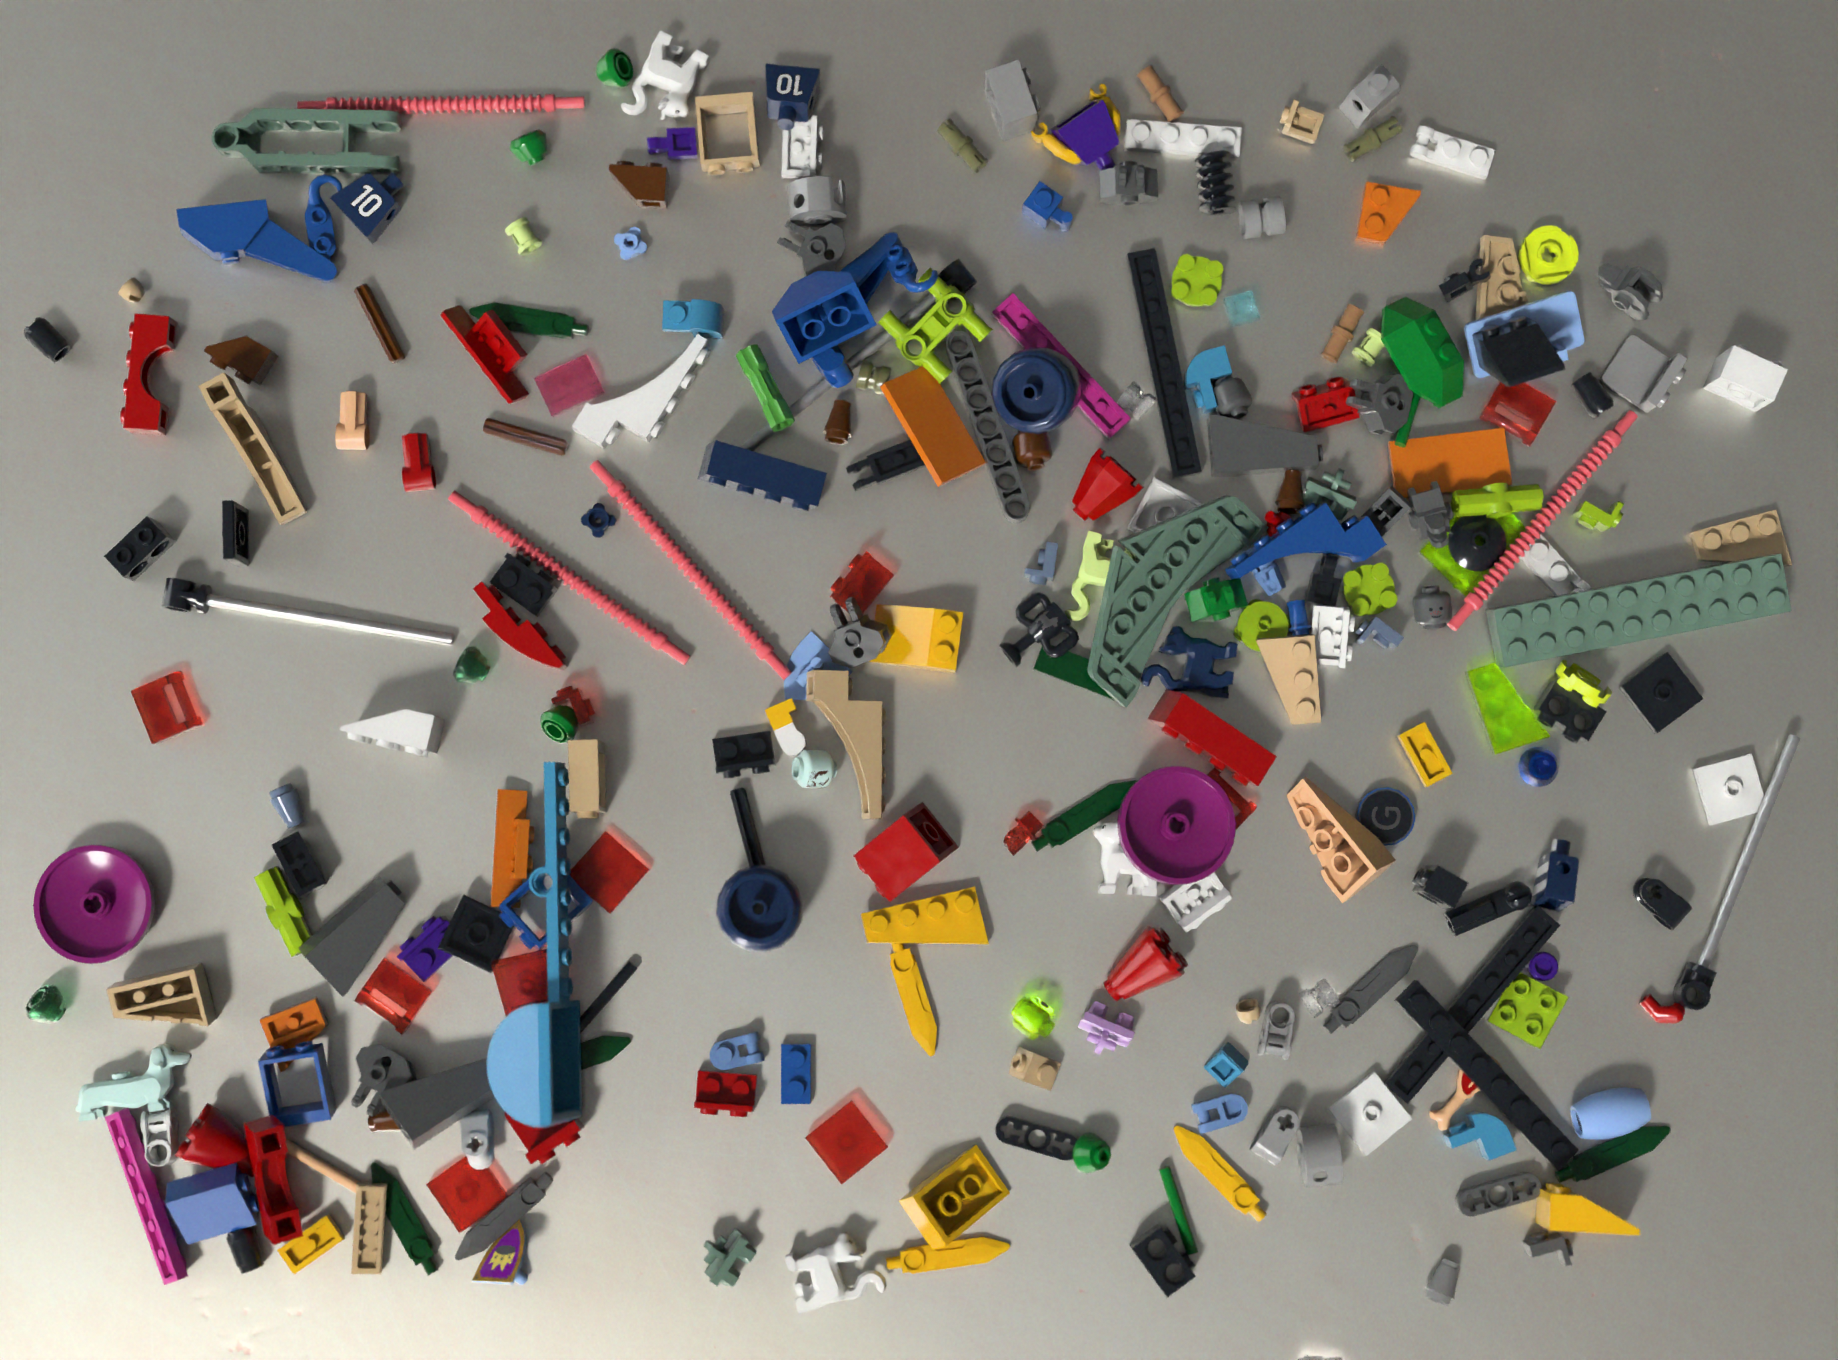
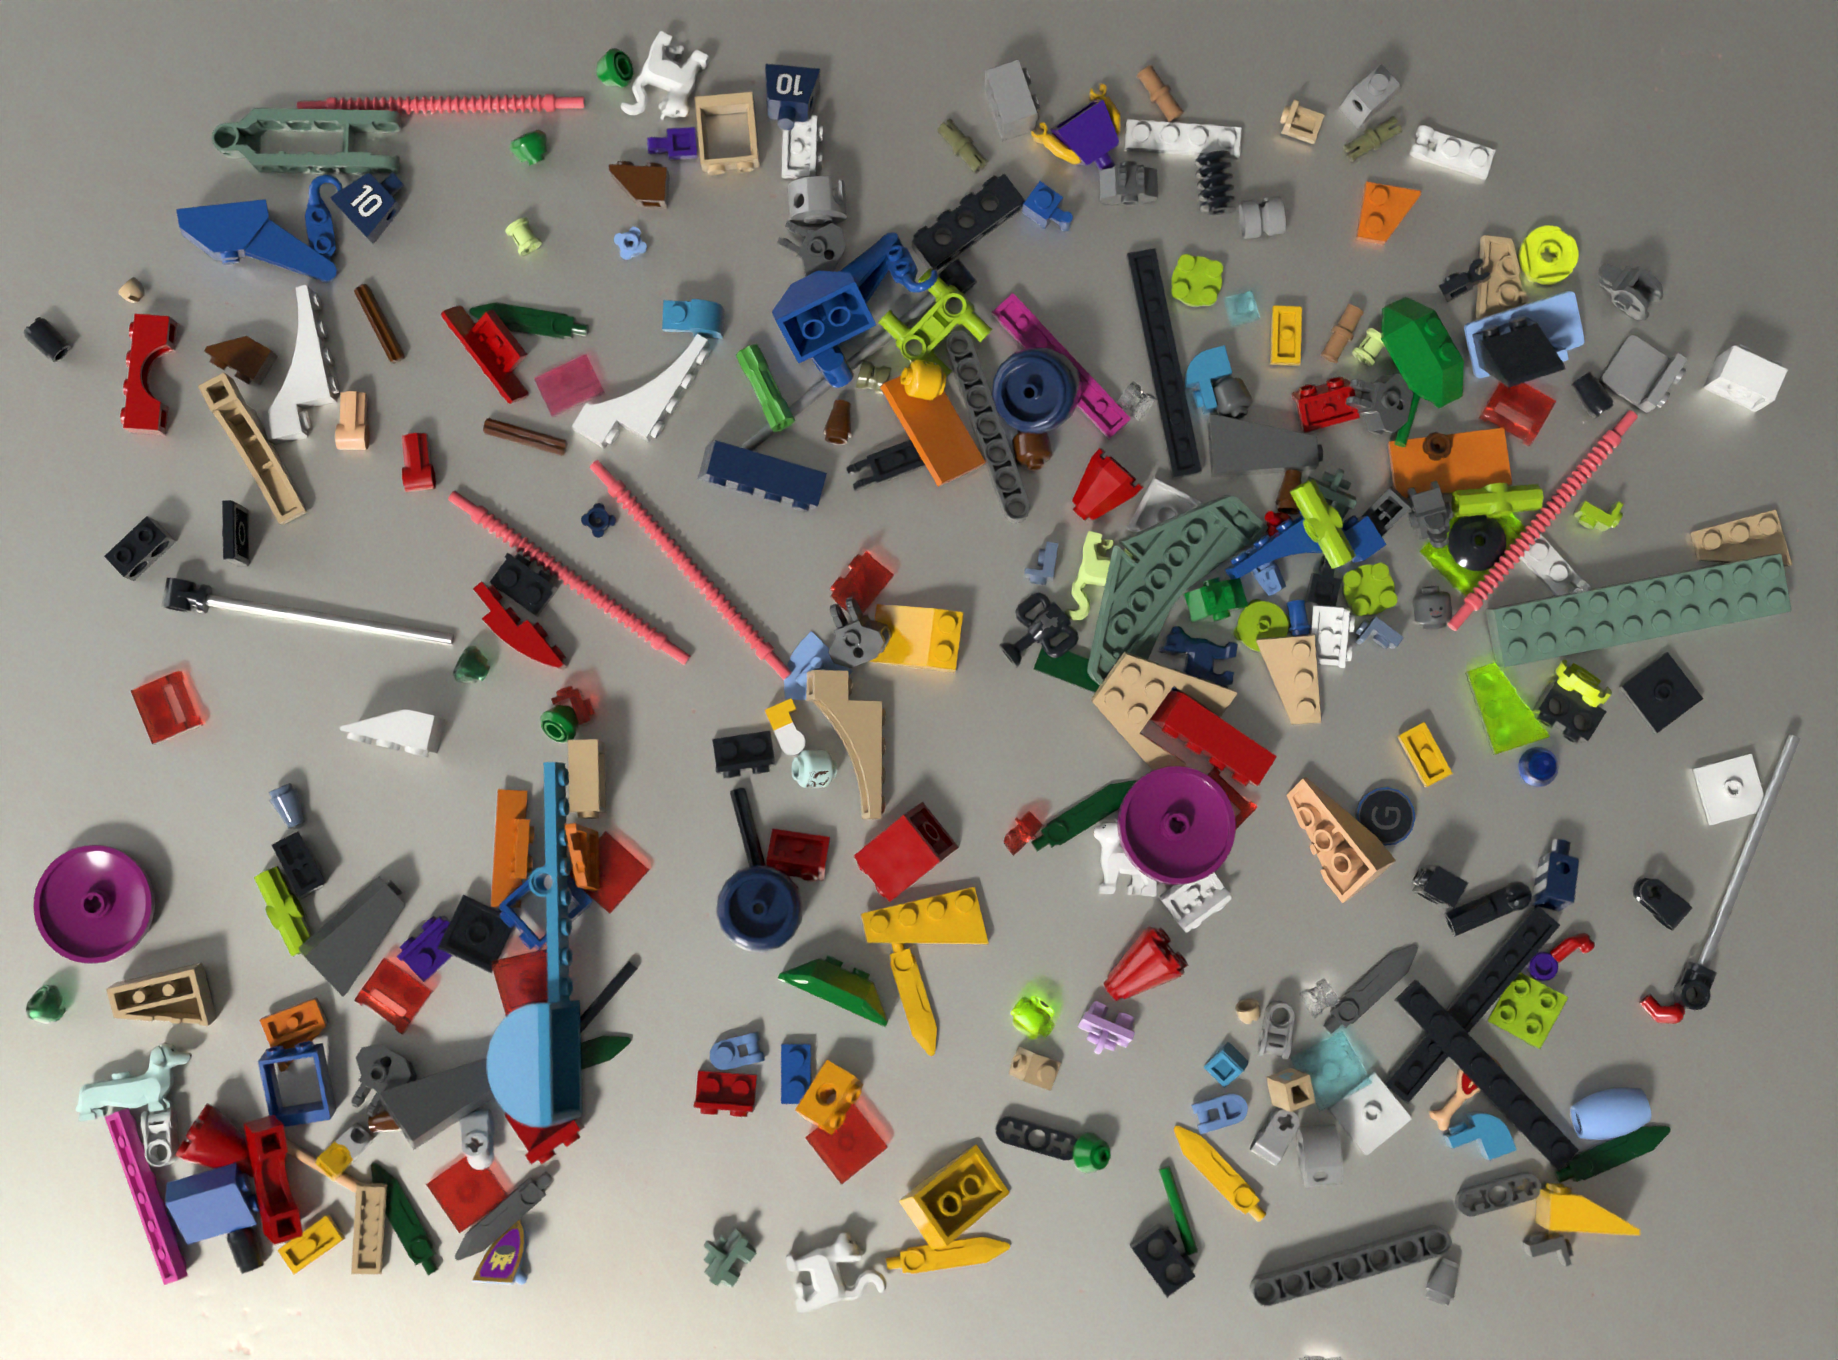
(308, 378): none -> white arch
(344, 1151): none -> leg
(584, 855): none -> orange wing
(798, 854): none -> red bracket
(829, 1081): none -> light orange brick
(838, 986): none -> green wedge
(923, 379): none -> yellow head
(938, 255): none -> black brick
(1136, 691): none -> tan wing
(1286, 335): none -> yellow plate
(1290, 1089): none -> tan brick
(1322, 523): none -> lime piece
(1332, 1070): none -> clear light blue plate
(1365, 1267): none -> dark grey beam
(1444, 443): none -> reddish brown plate
(1572, 943): none -> red arm

